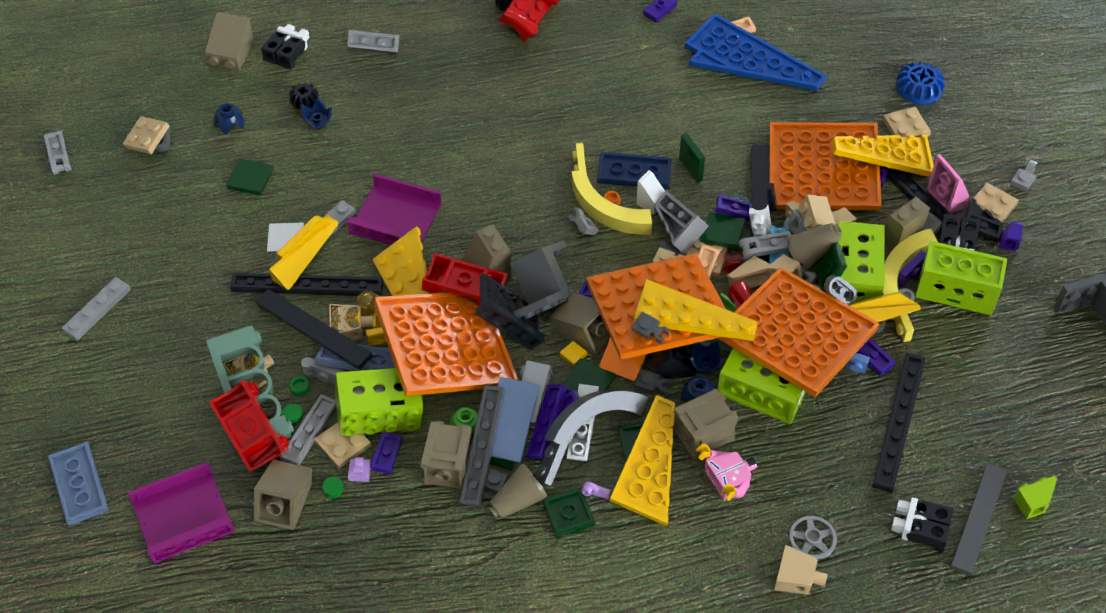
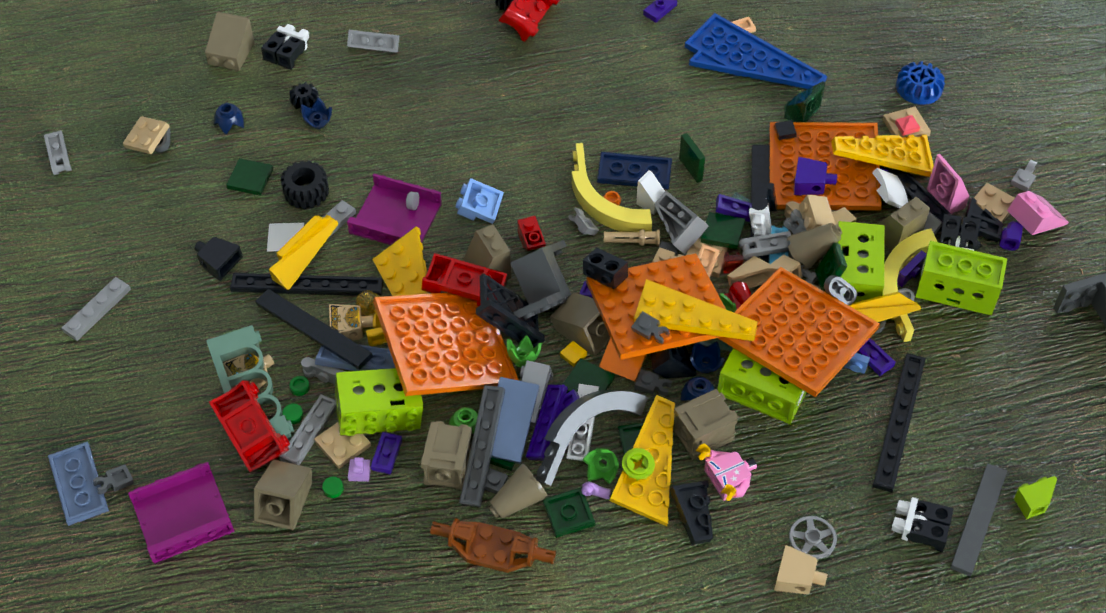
(116, 478): none -> dark grey plate
(218, 256): none -> black torso
(301, 174): none -> black tyre
(412, 200): none -> light grey tile
(479, 201): none -> light blue plate
(492, 545): none -> dark orange plate
(523, 352): none -> bright green piece
(530, 233): none -> red slope
(597, 469): none -> bright green piece
(605, 268): none -> black brick
(636, 455): none -> lime gear
(645, 237): none -> tan pin
(693, 509): none -> black wing
(785, 130): none -> black tile
(805, 104): none -> clear green slope
(812, 177): none -> dark purple torso
(891, 188): none -> white slope
(907, 125): none -> coral tile
(1035, 213): none -> bright pink slope

